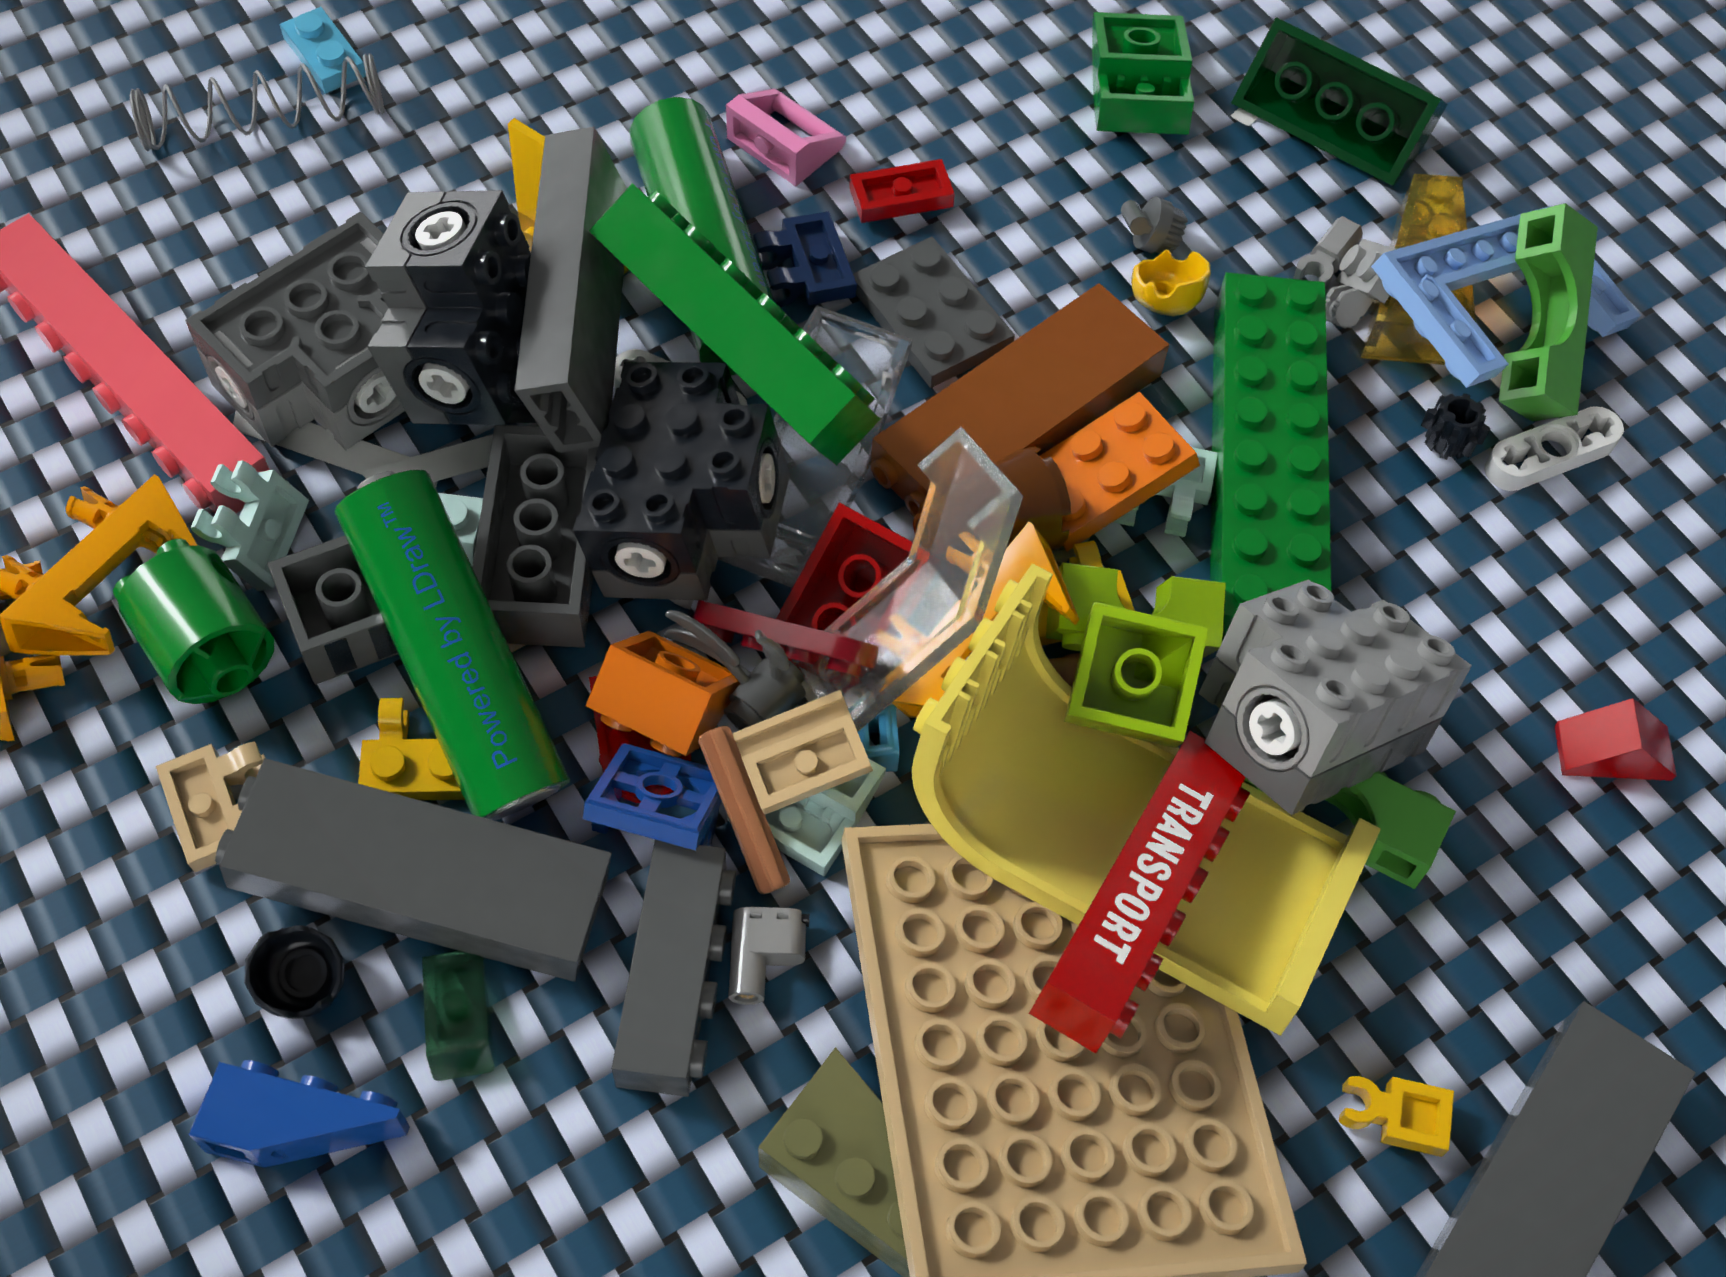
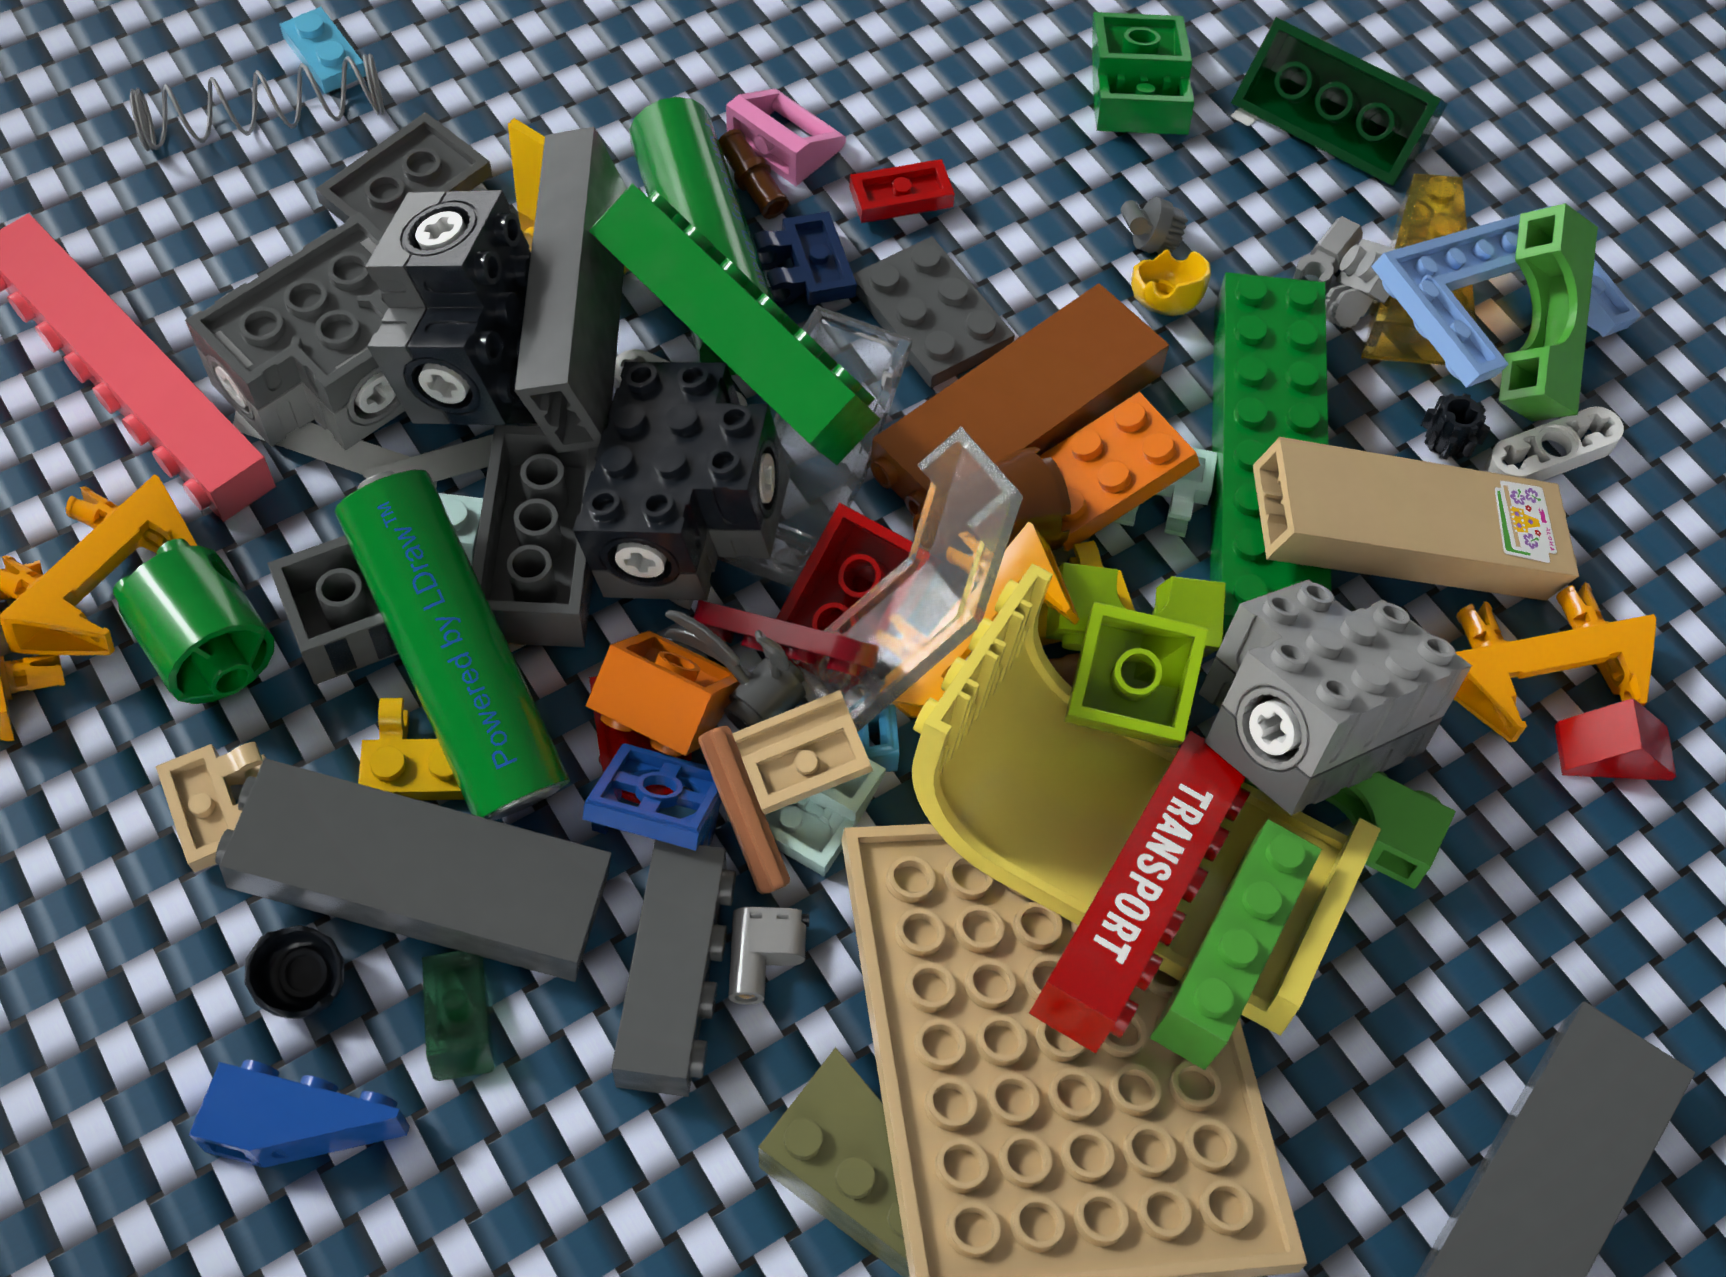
(262, 529): light aqua plate -> none
(414, 159): none -> dark grey plate
(753, 174): none -> reddish brown pin
(1236, 945): none -> bright green arch
(1409, 1111): yellow plate -> none
(1412, 520): none -> tan brick
(1618, 648): none -> light orange hose

